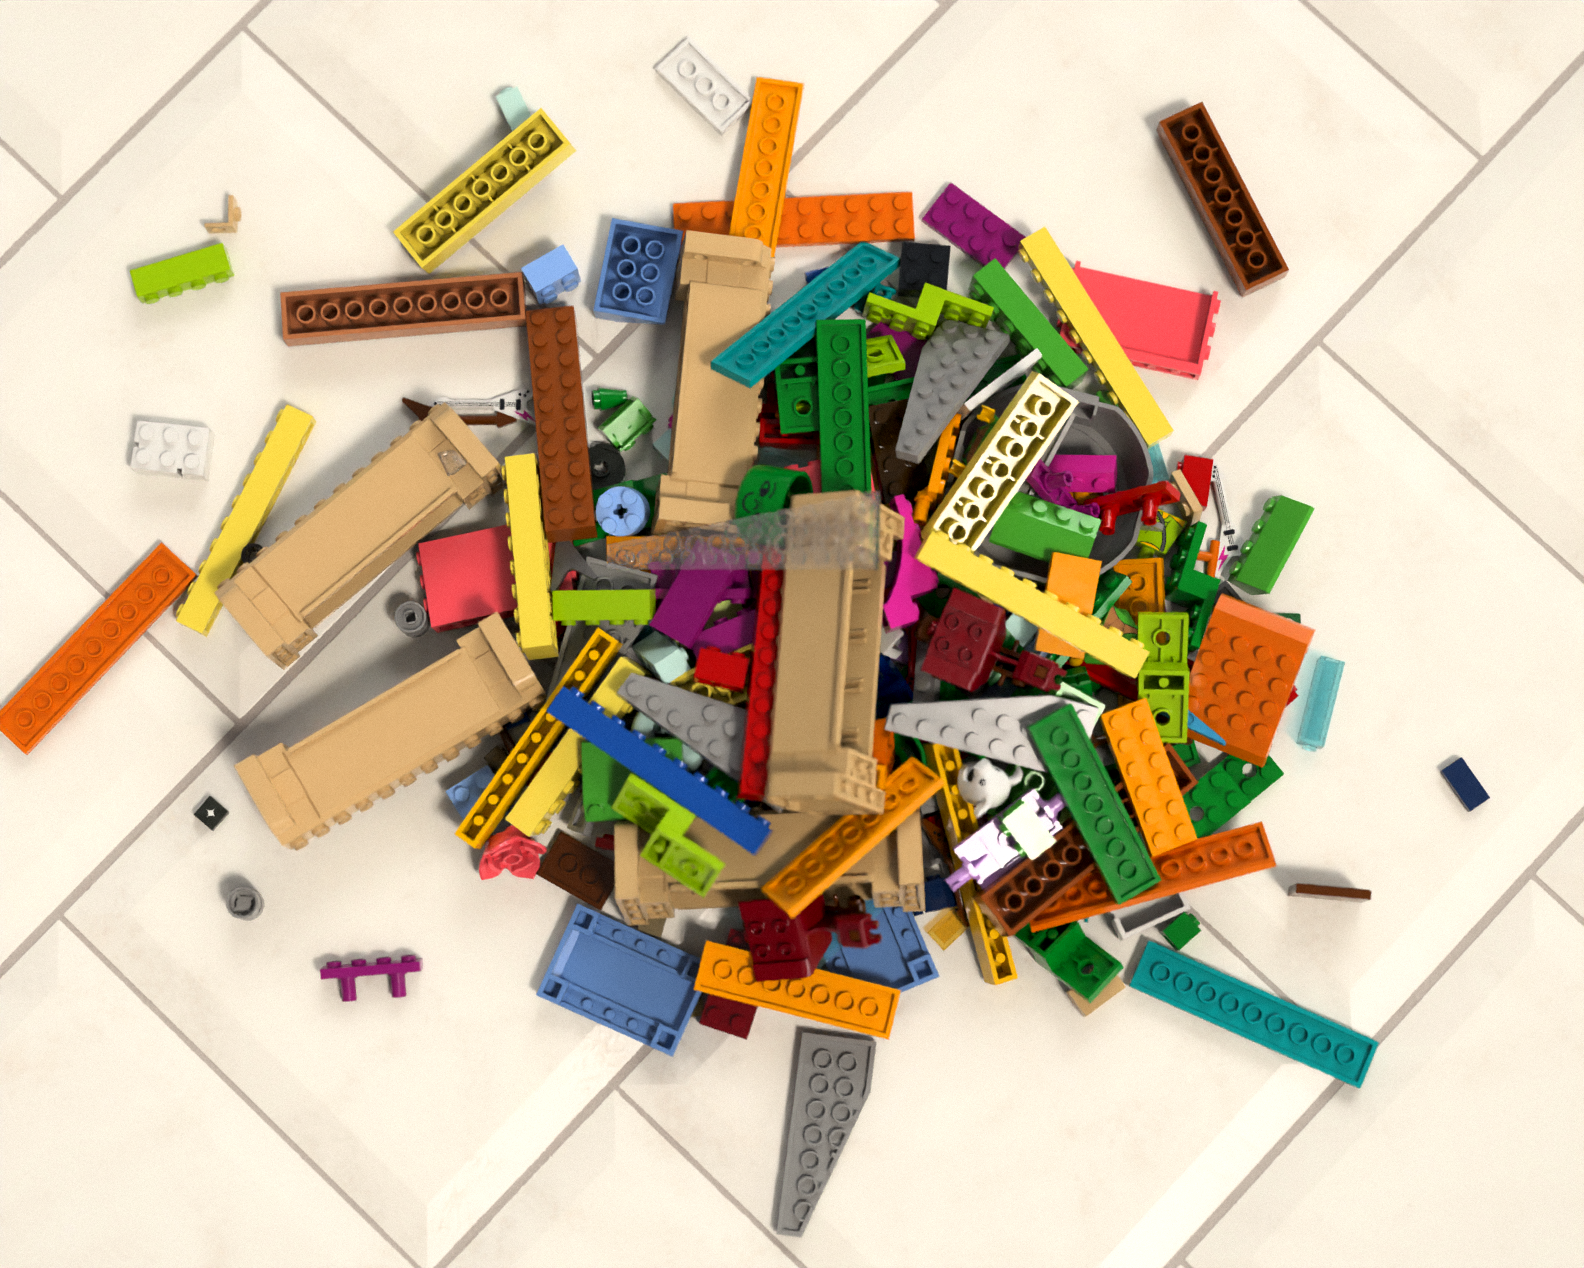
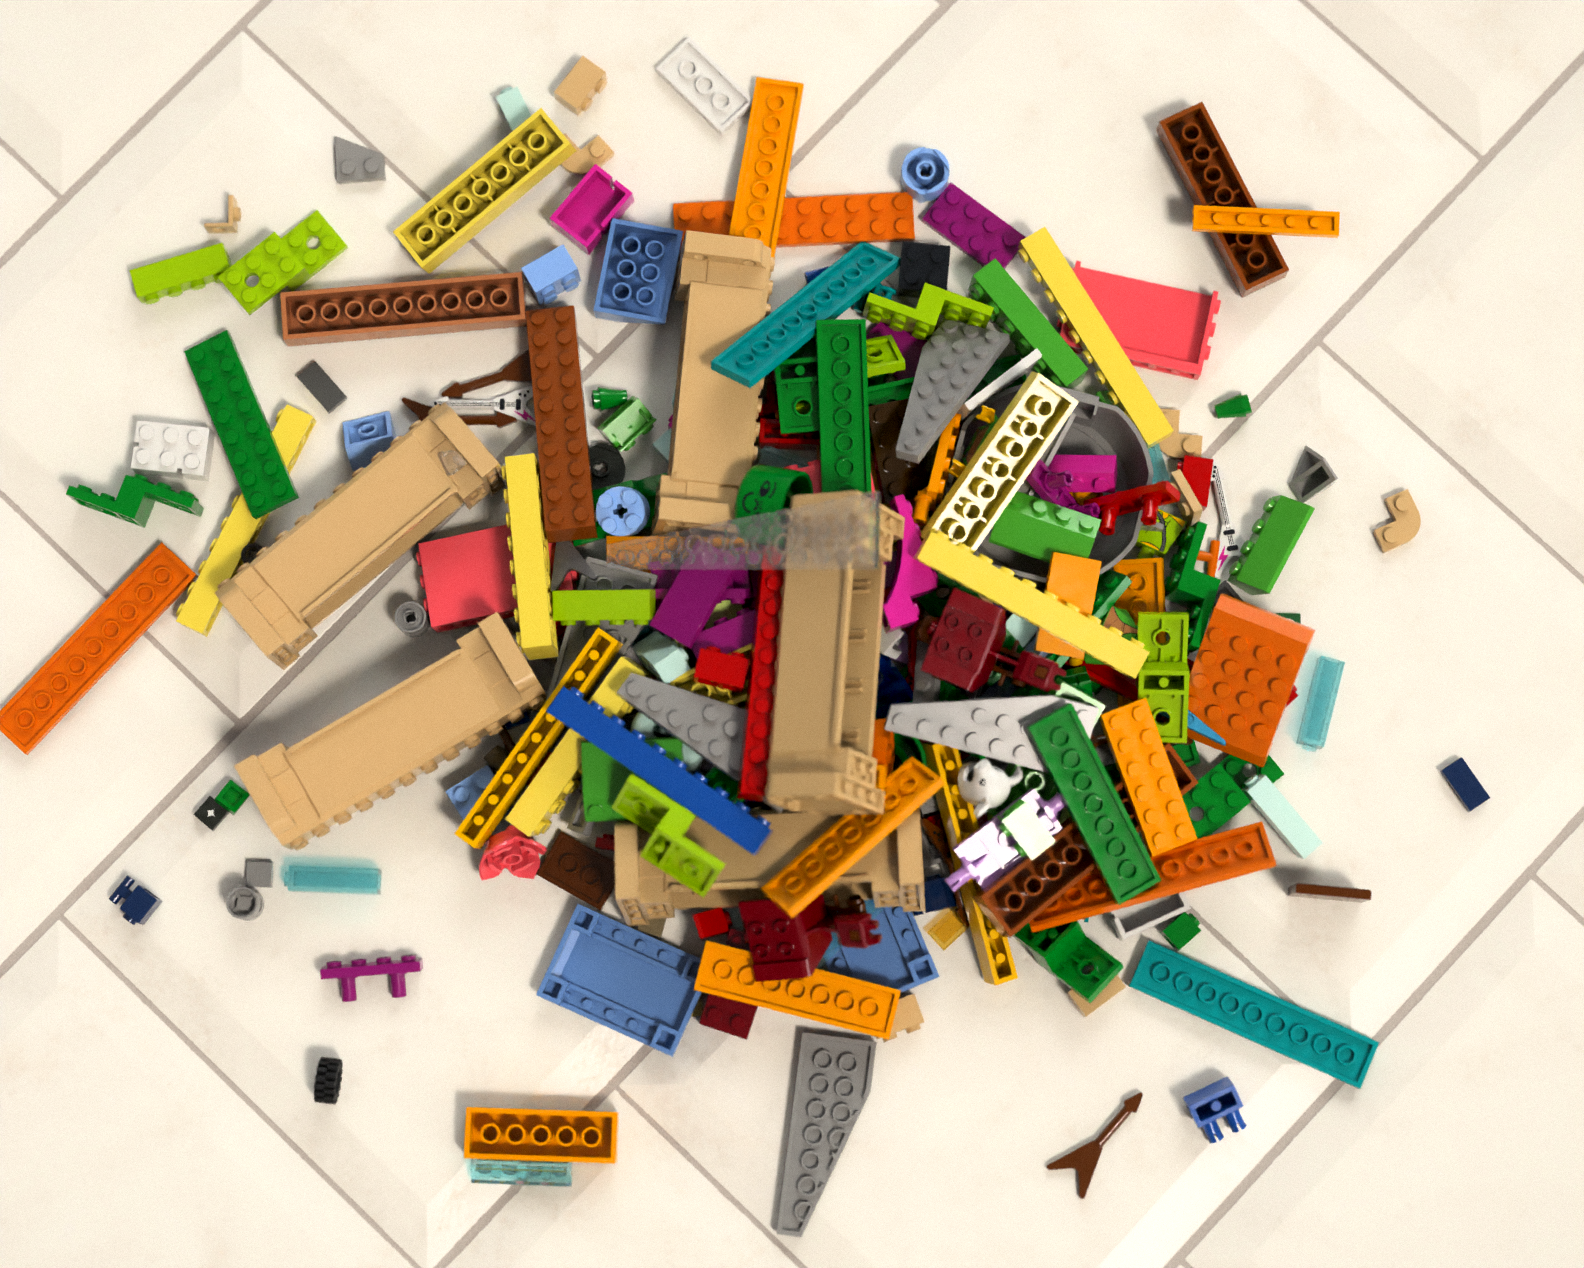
(135, 499): none -> green bracket
(139, 903): none -> dark blue brick
(232, 797): none -> green plate
(241, 424): none -> green plate
(259, 874): none -> light grey tile
(283, 262): none -> lime bracket
(322, 387): none -> dark grey tile
(328, 1080): none -> black tyre
(333, 880): none -> clear light blue brick
(358, 163): none -> light grey wing
(367, 437): none -> light blue slope
(516, 371): none -> reddish brown piece
(521, 1172): none -> clear light blue plate
(541, 1135): none -> light orange brick
(581, 86): none -> tan brick
(583, 160): none -> tan plate
(591, 208): none -> dark pink piece
(712, 923): none -> red slope
(906, 1017): none -> tan brick
(925, 161): none -> light blue brick
(1087, 1156): none -> reddish brown piece
(1179, 444): none -> tan plate
(1213, 1103): none -> blue brick
(1234, 407): none -> green cone
(1265, 221): none -> light orange plate
(1281, 815): none -> light aqua brick
(1311, 475): none -> light grey slope
(1405, 523): none -> tan plate

